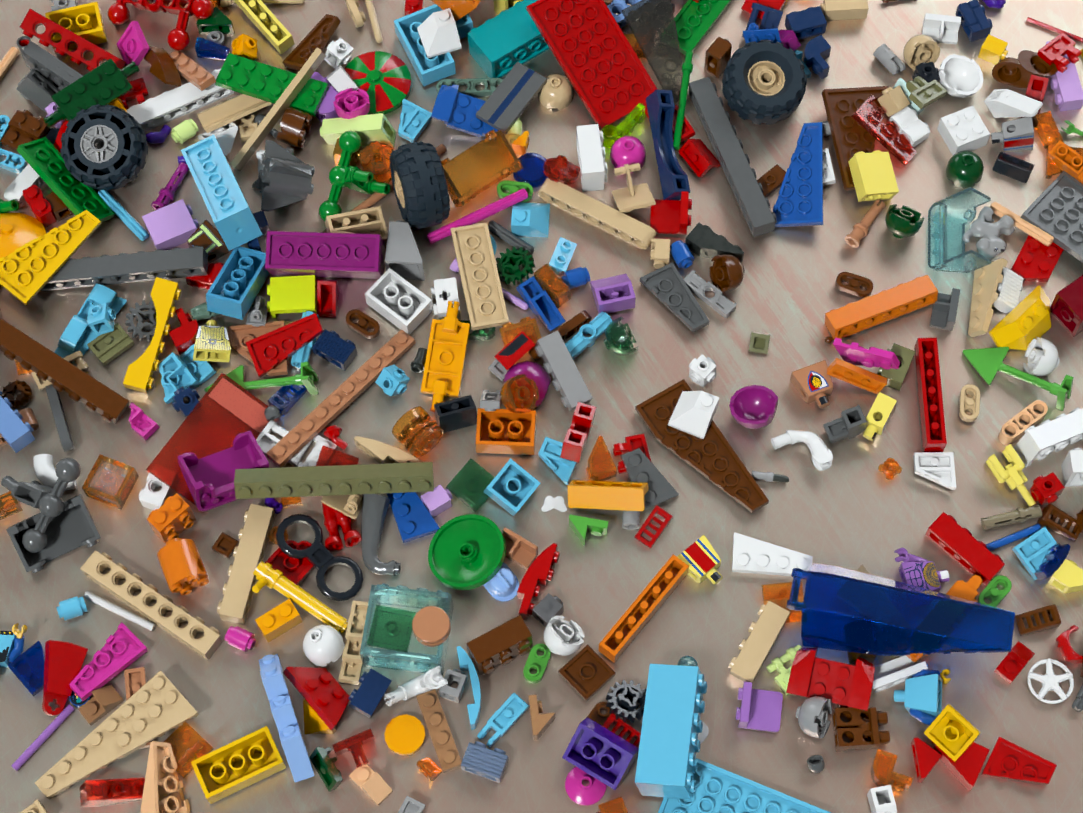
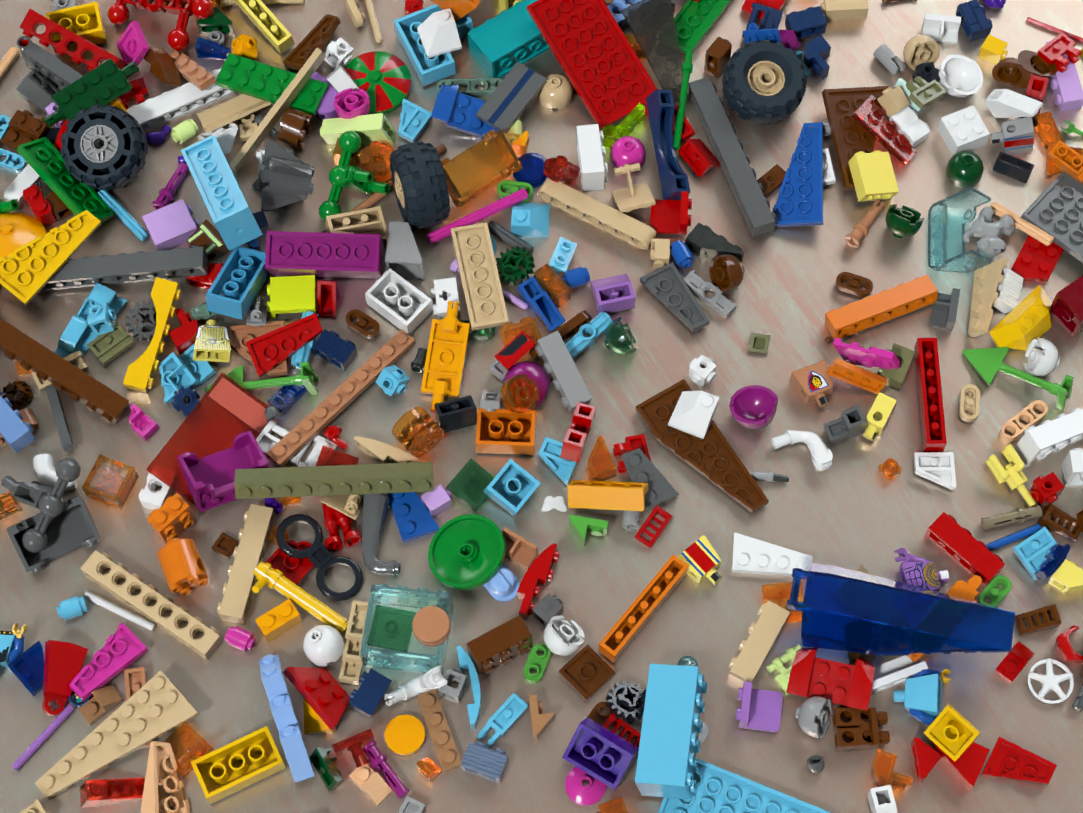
(379, 762): none -> magenta pin

